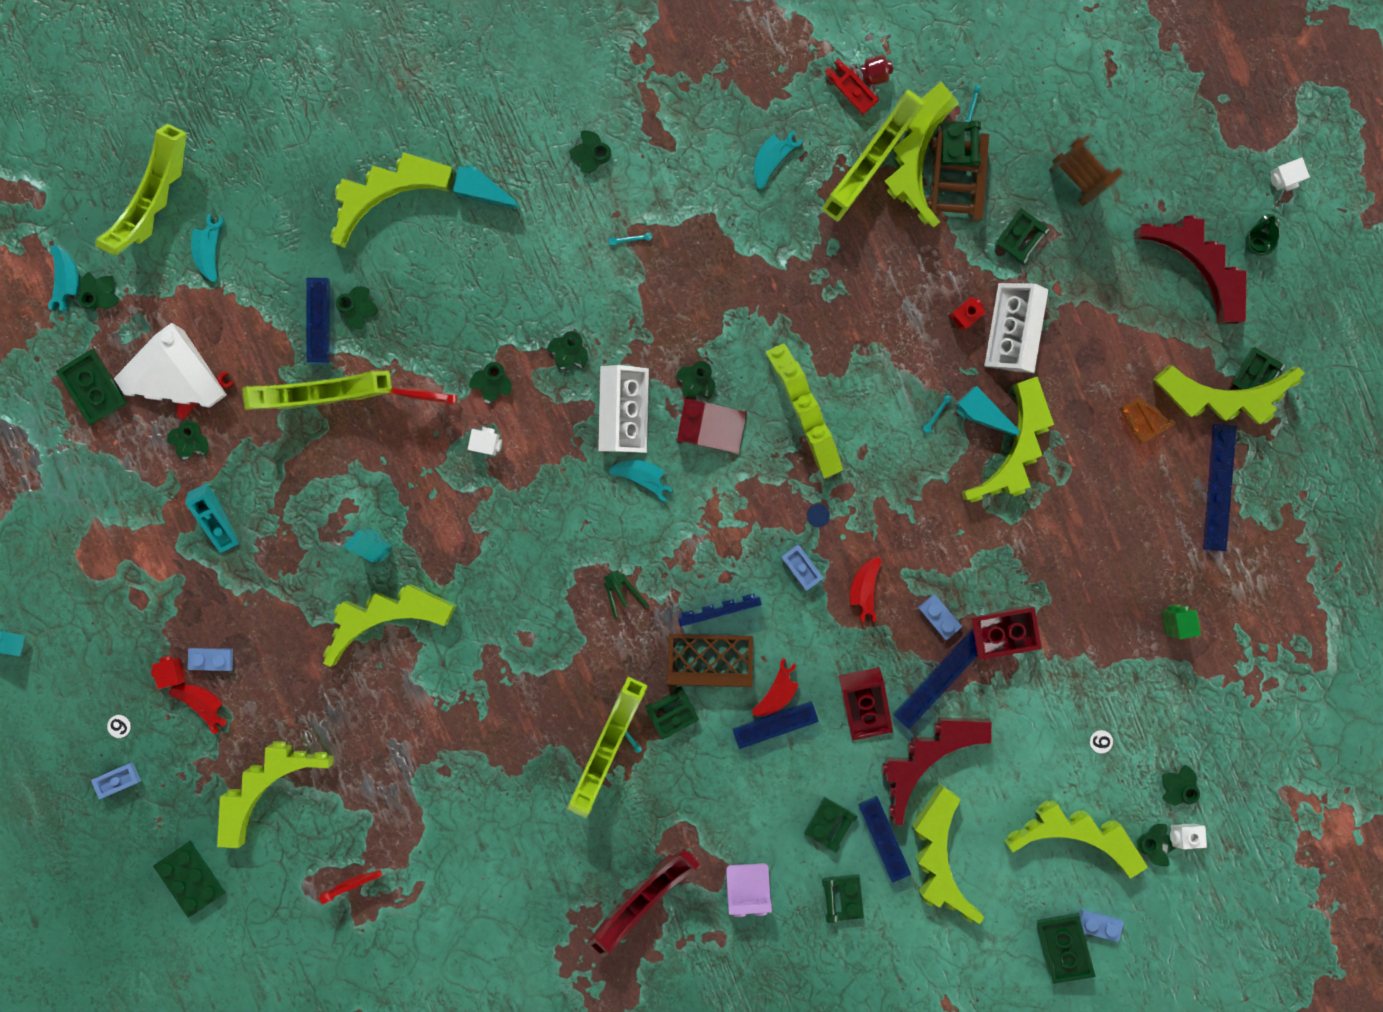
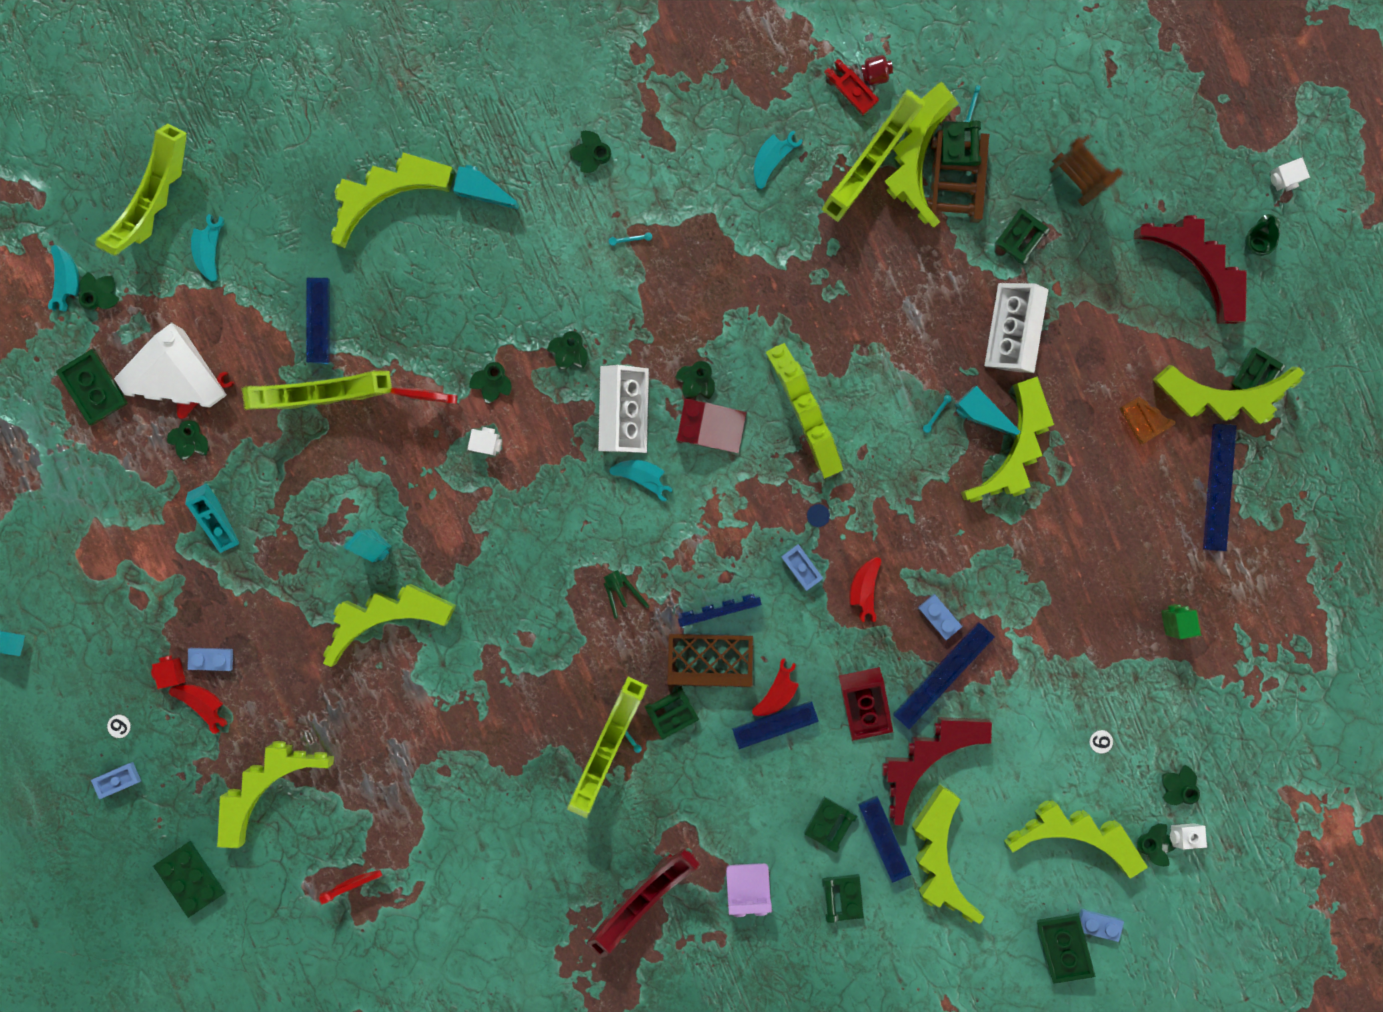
(359, 308): dark green plate -> none
(968, 313): red brick -> none
(1006, 632): dark red slope -> none

